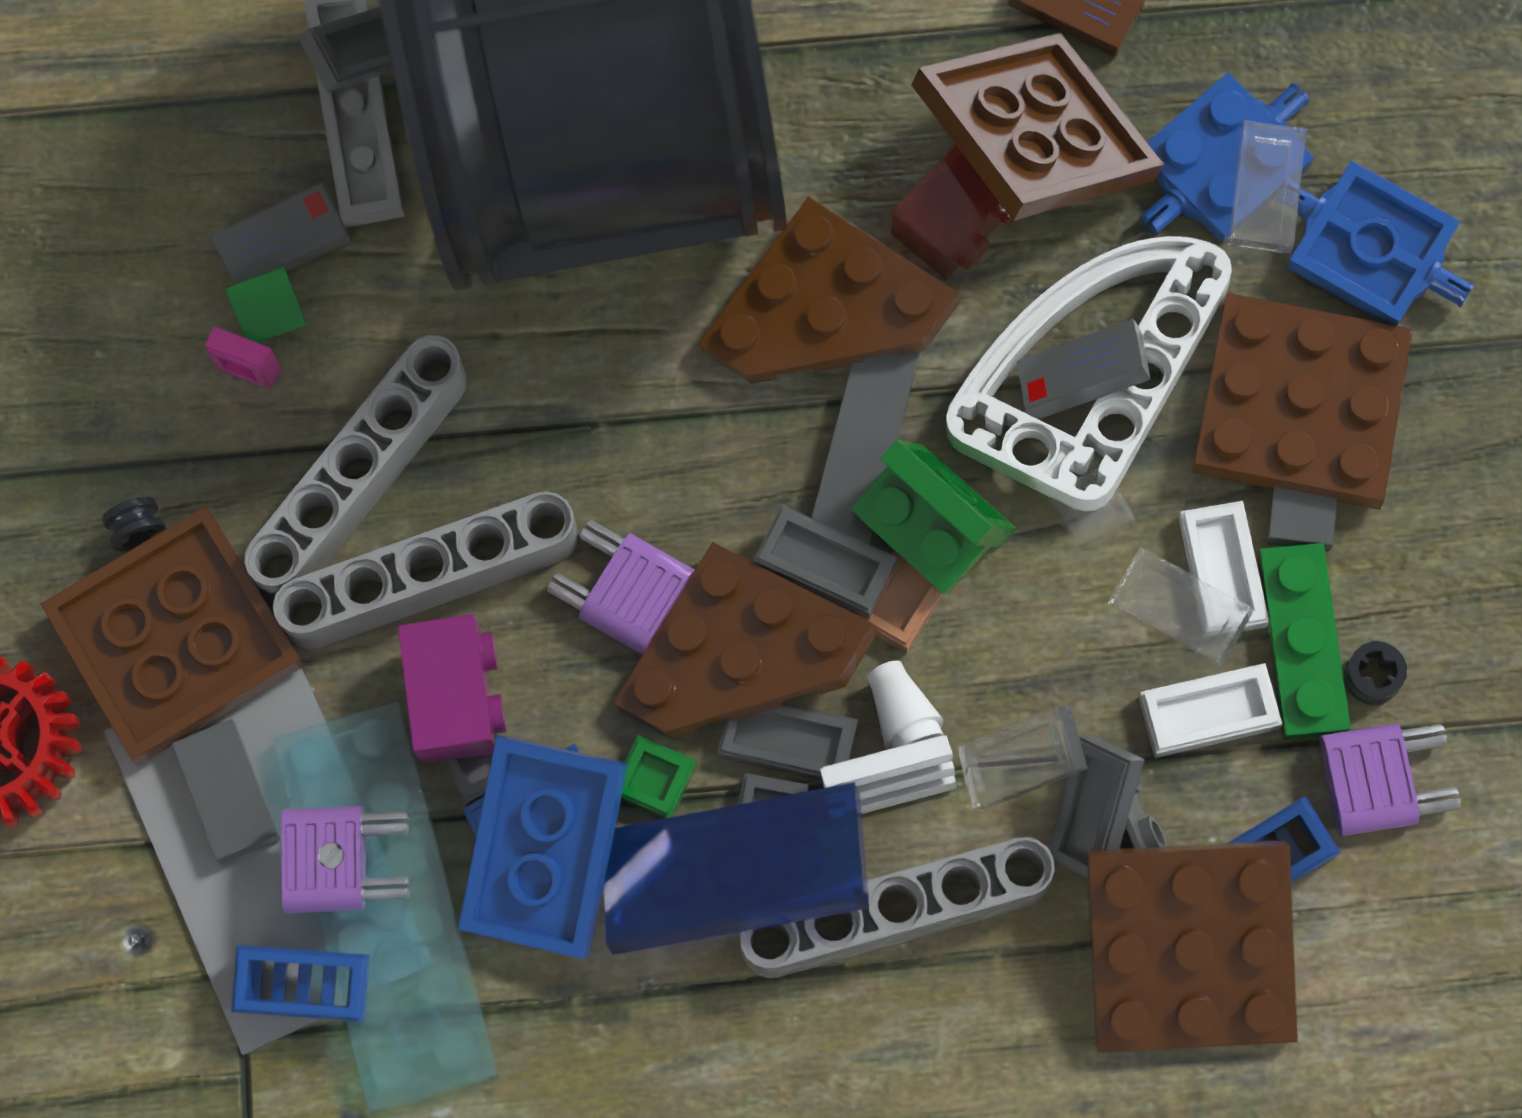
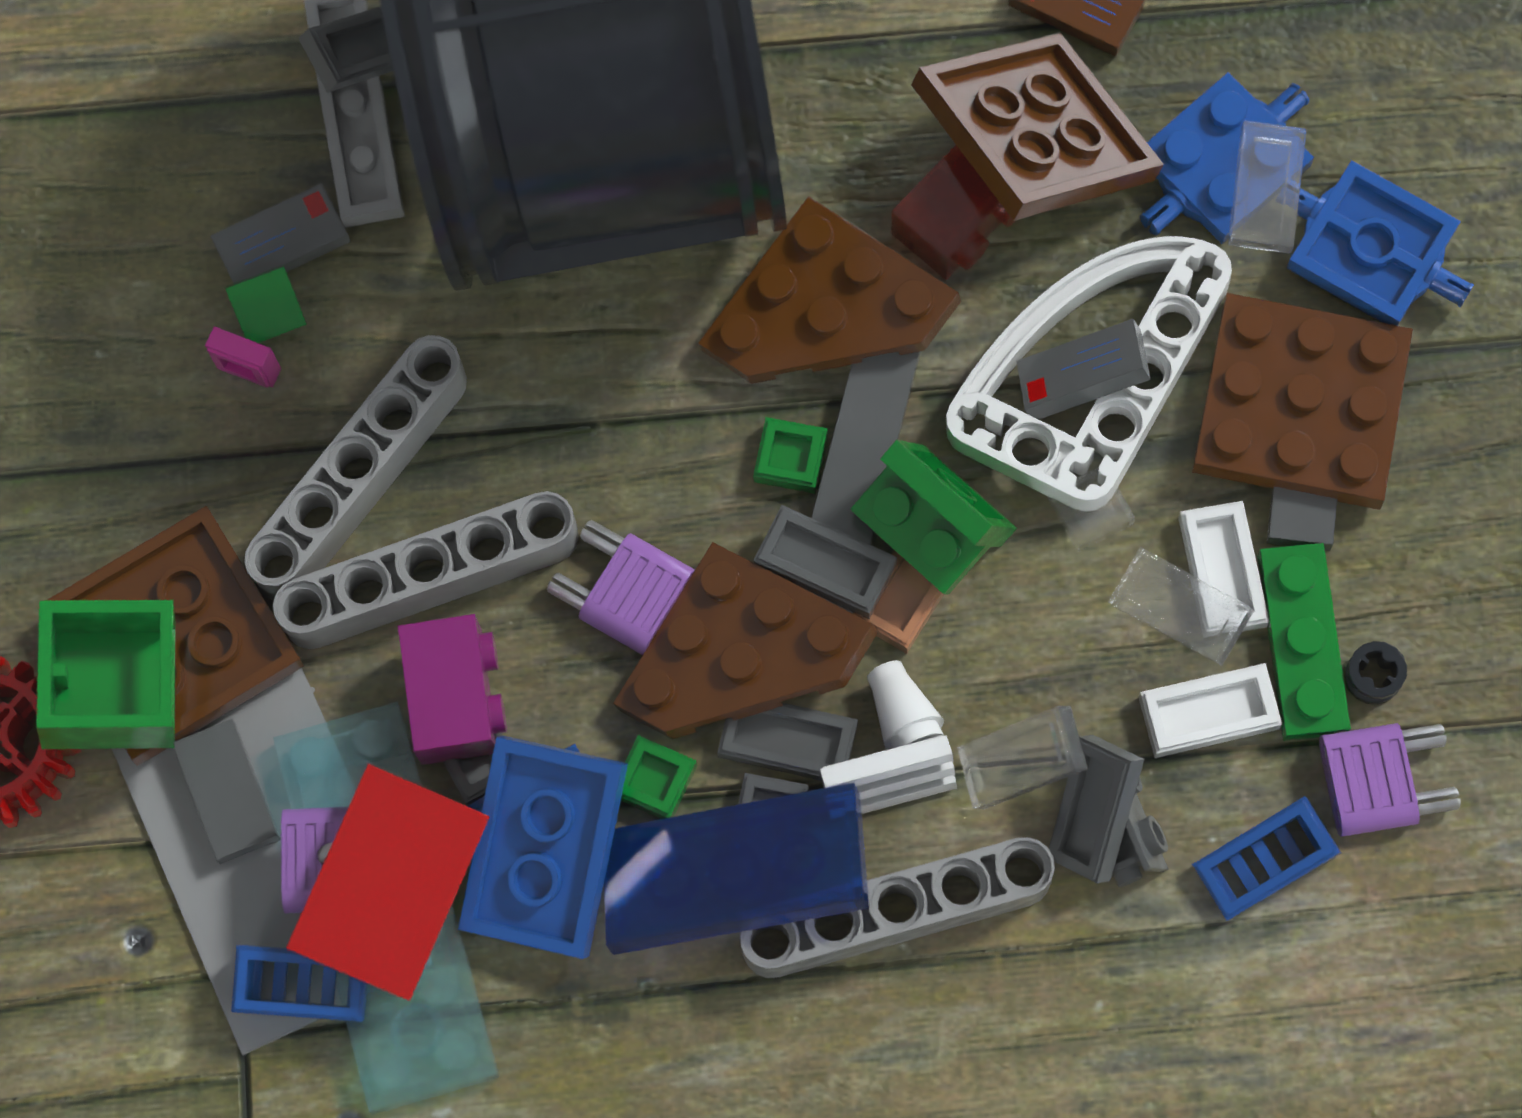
(106, 674): none -> green piece
(133, 522): black bush -> none
(388, 882): none -> red tile
(790, 455): none -> green tile
(1192, 946): reddish brown plate -> none

